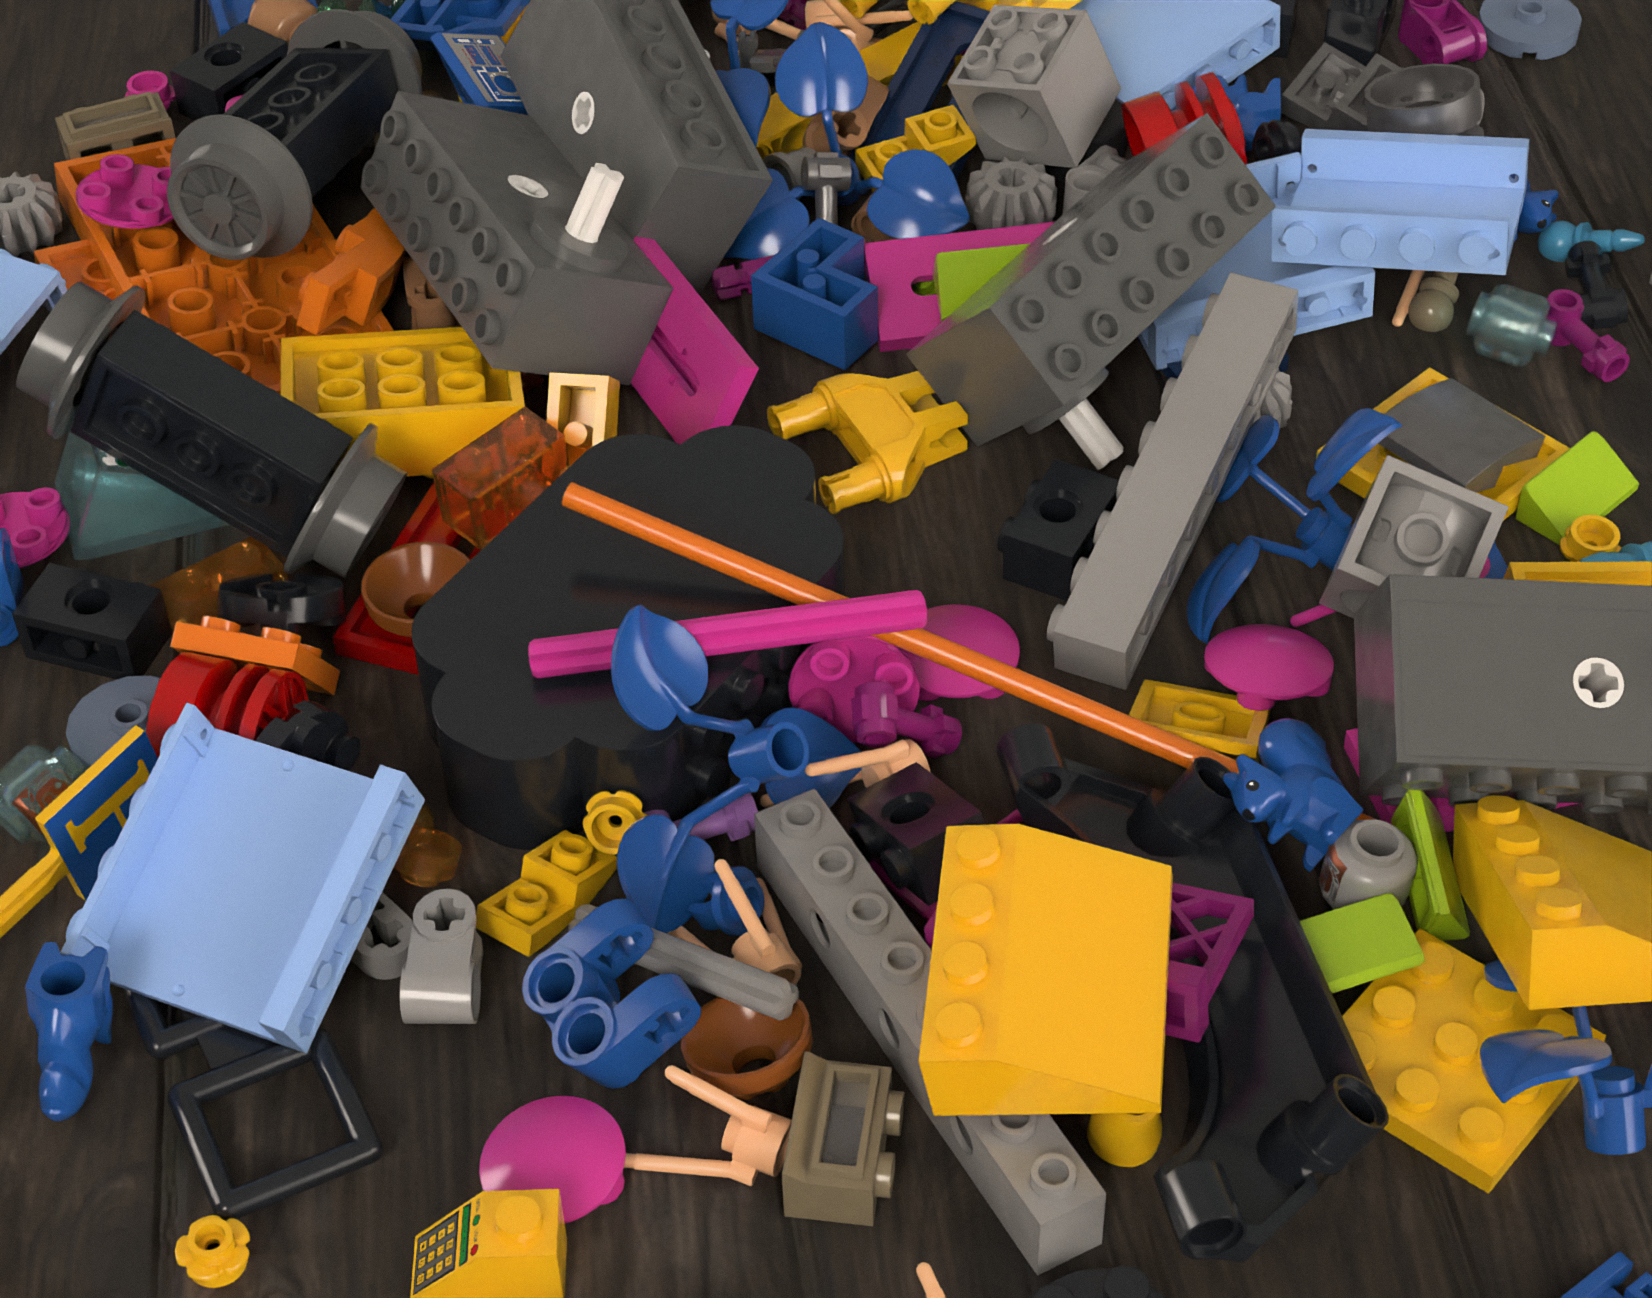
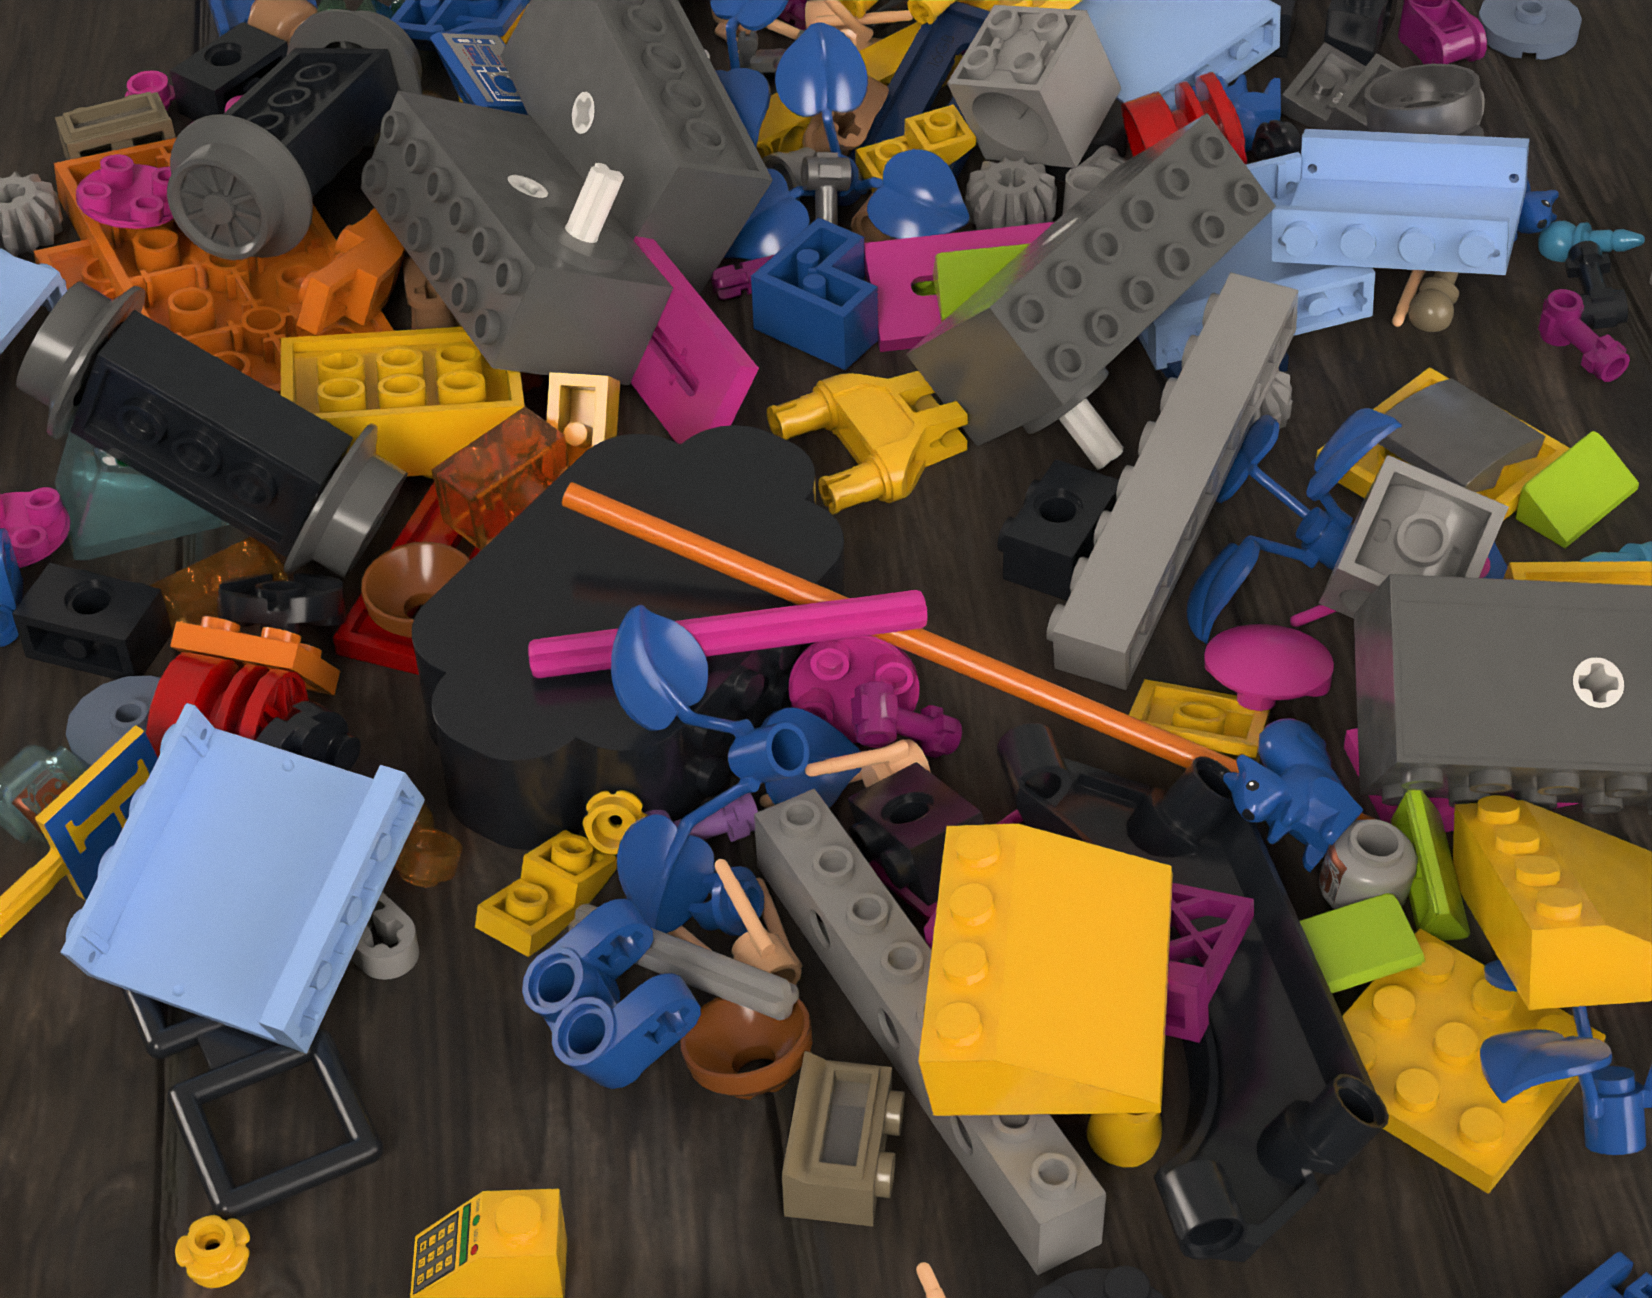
(70, 1011): blue animal -> none
(443, 962): light grey piece -> none
(557, 1146): dark pink dish -> none
(752, 1136): light nougat plant -> none
(975, 630): dark pink dish -> none
(1511, 325): clear light blue head -> none
(1588, 536): yellow plate -> none

